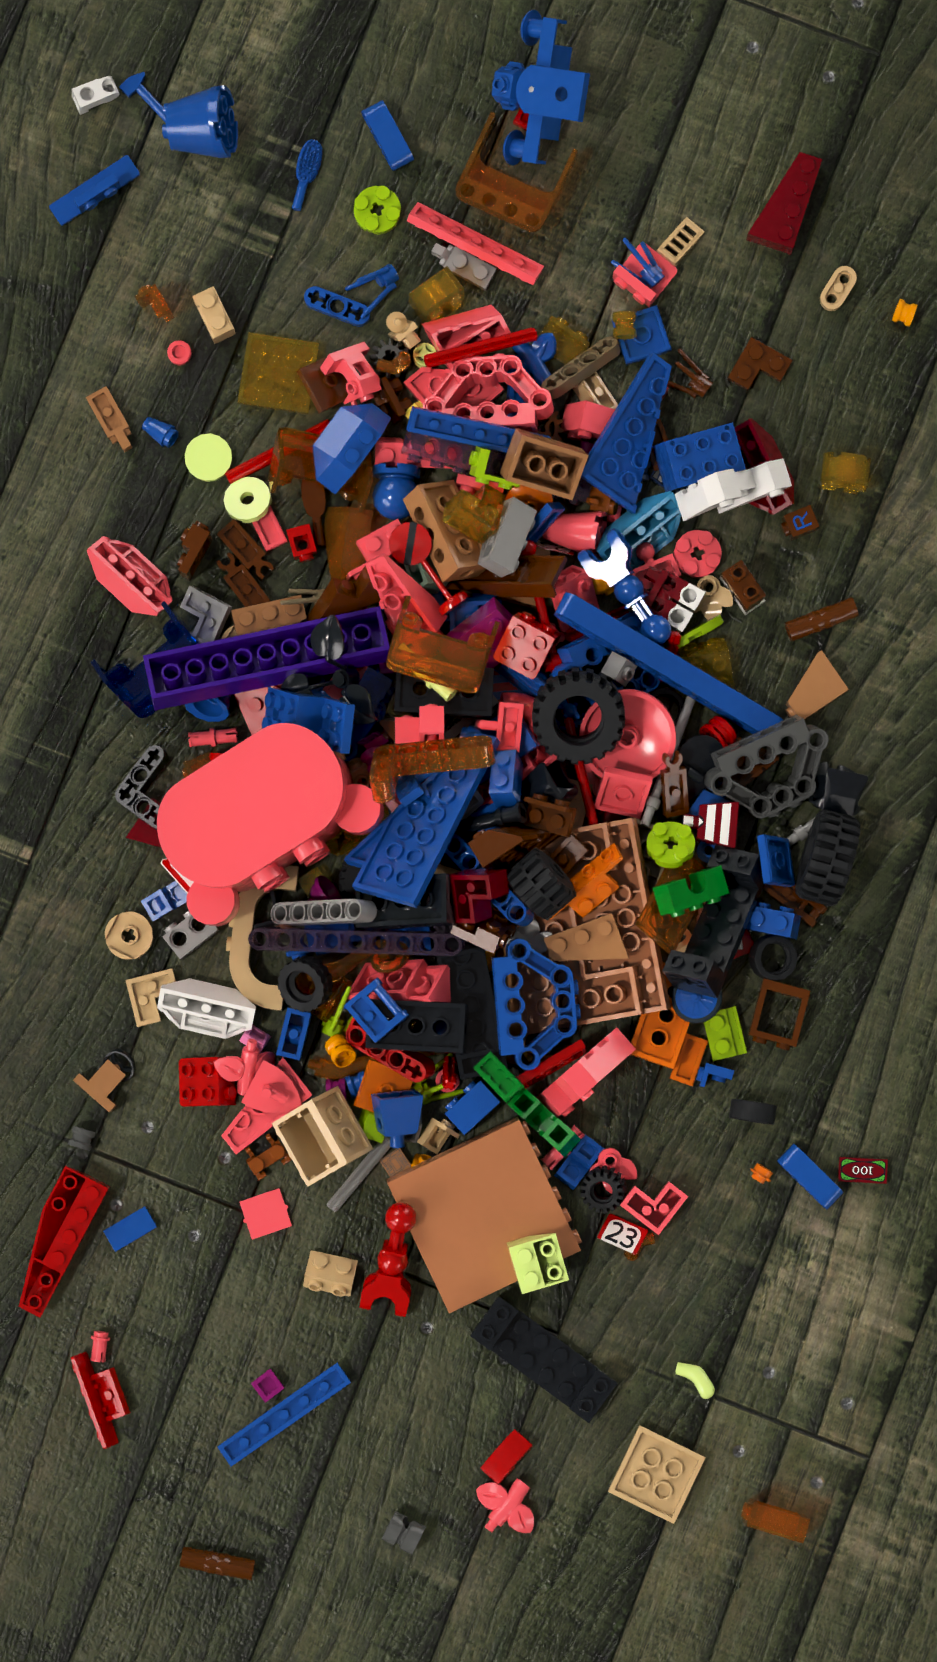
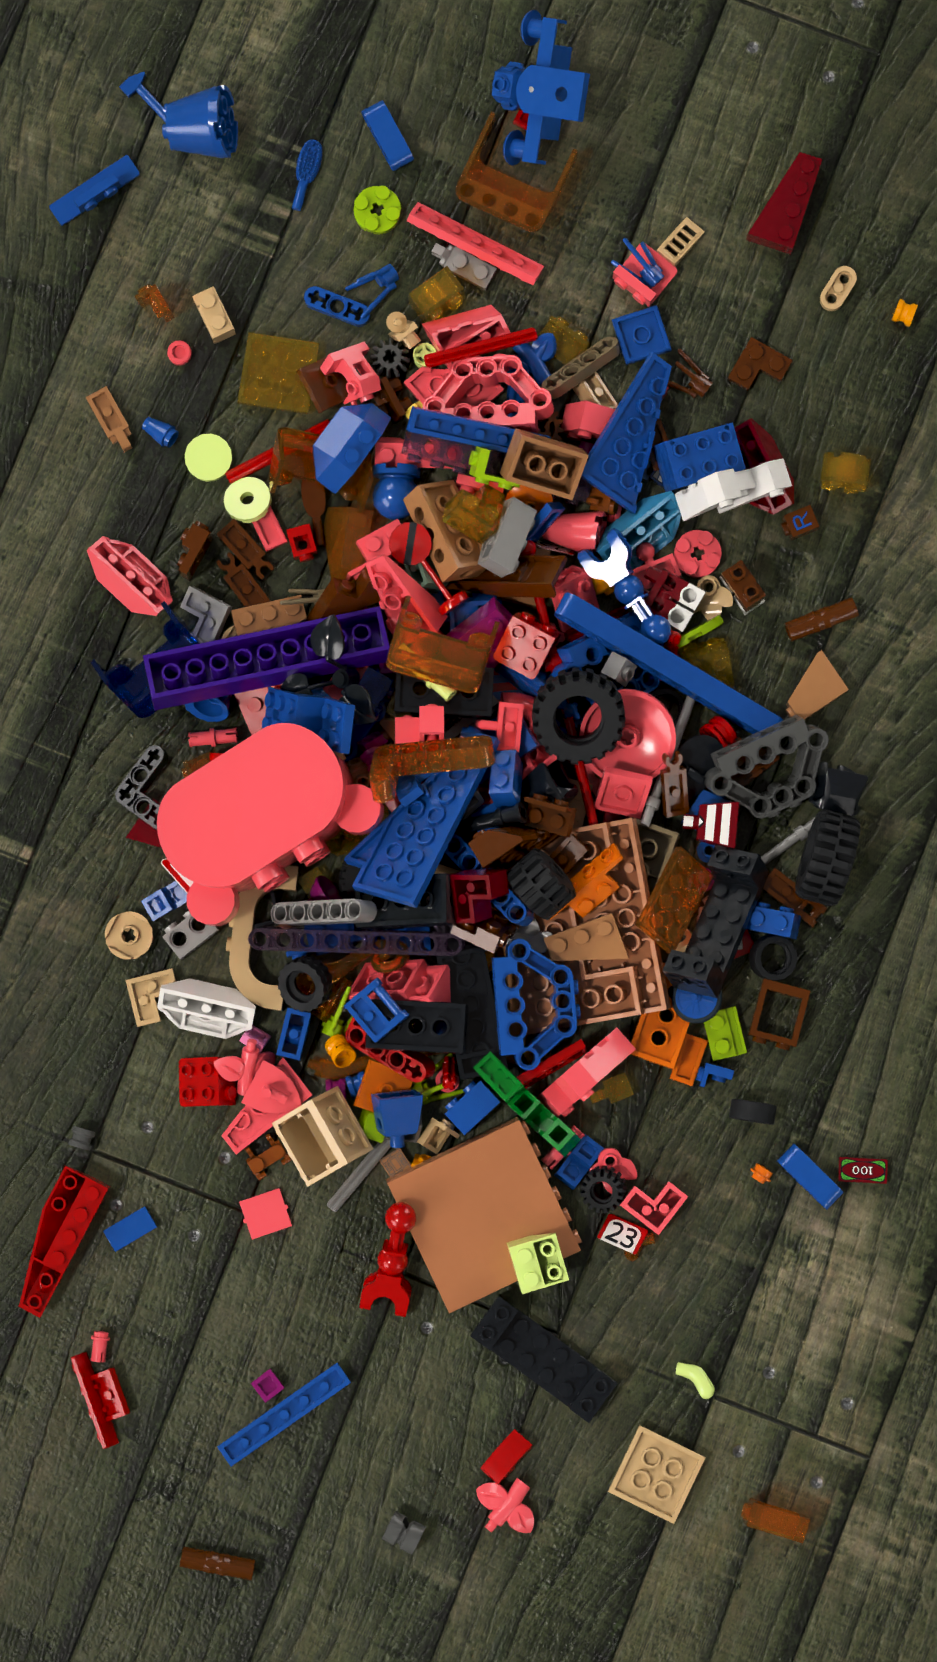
(94, 93): white leg -> none
(107, 1078): medium nougat piece -> none
(330, 1273): tan bracket -> none
(396, 365): clear orange arm -> none
(614, 1089): none -> clear yellow plate
(624, 325): clear yellow wheel -> none
(674, 832): lime plate -> none
(705, 886): green arch -> none
(776, 860): blue tile -> none

